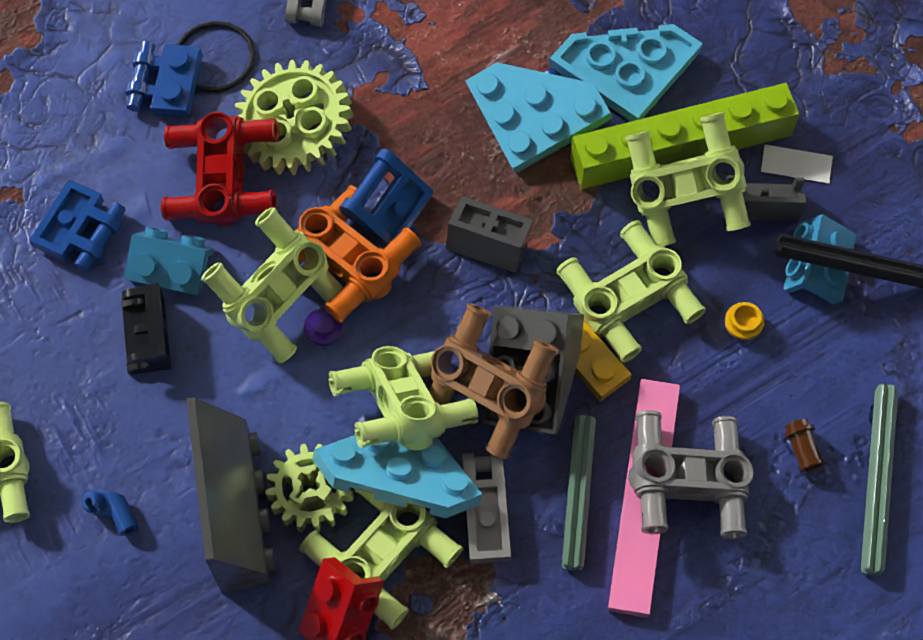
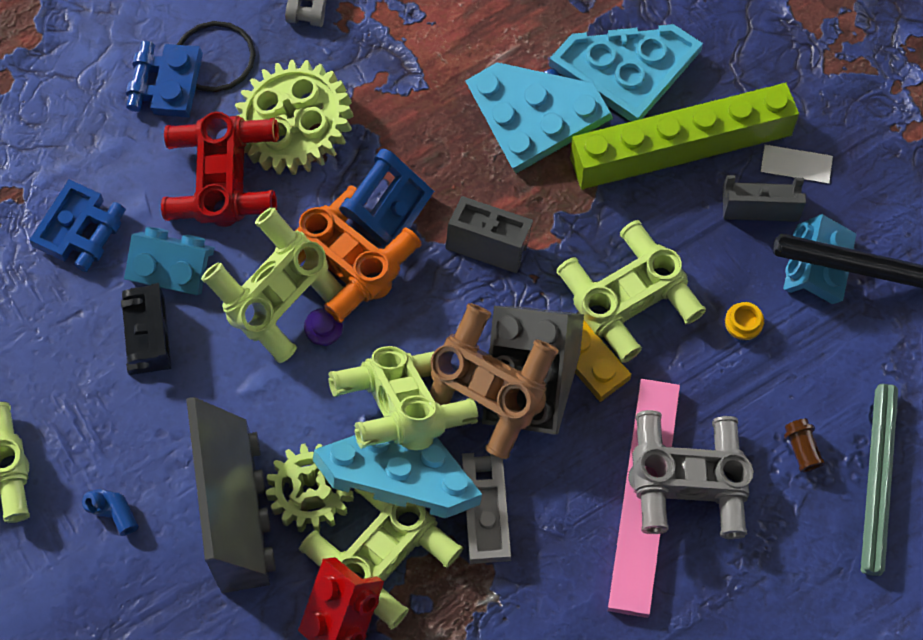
(578, 493): sand green axle -> none
(688, 180): yellowish green piece -> none

